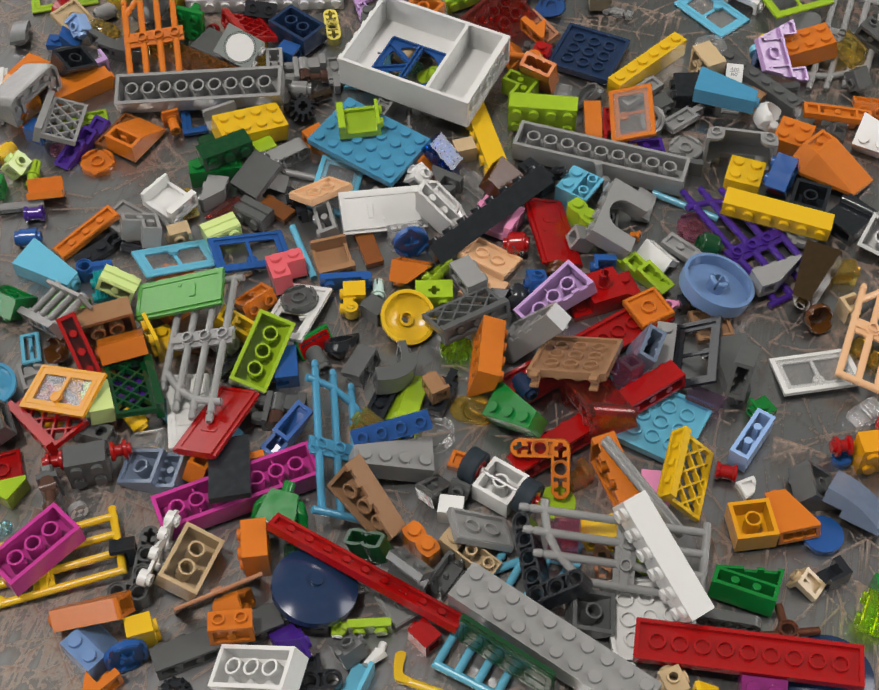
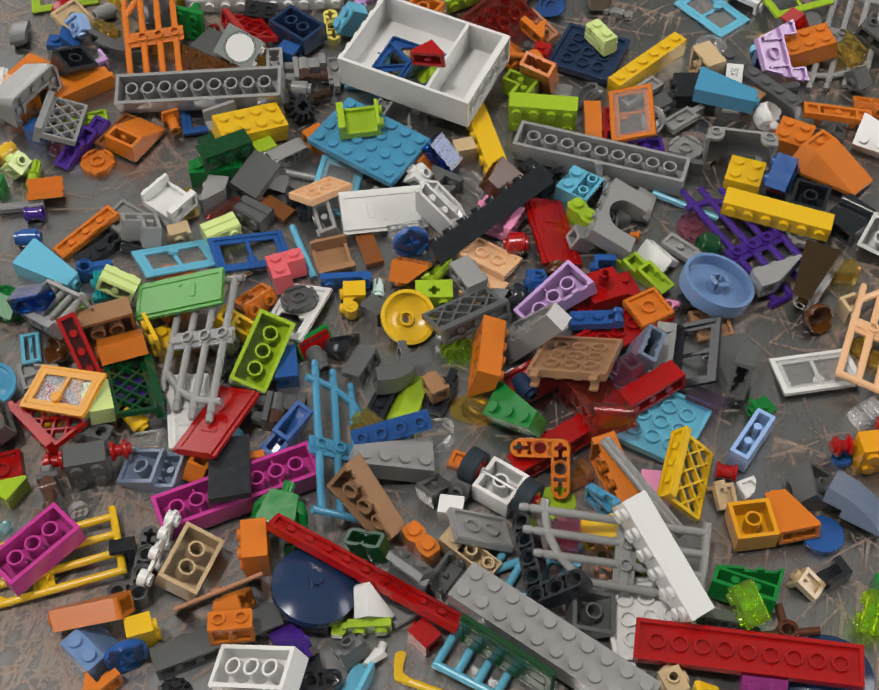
(31, 298): none -> clear blue brick
(350, 18): none -> medium azure brick
(369, 603): none -> white slope
(428, 55): none -> red slope
(597, 319): none -> blue plate
(600, 499): none -> dark azure wing
(601, 37): none -> yellowish green brick
(723, 493): none -> tan bracket
(748, 604): none -> clear neon green brick
(799, 18): none -> red brick

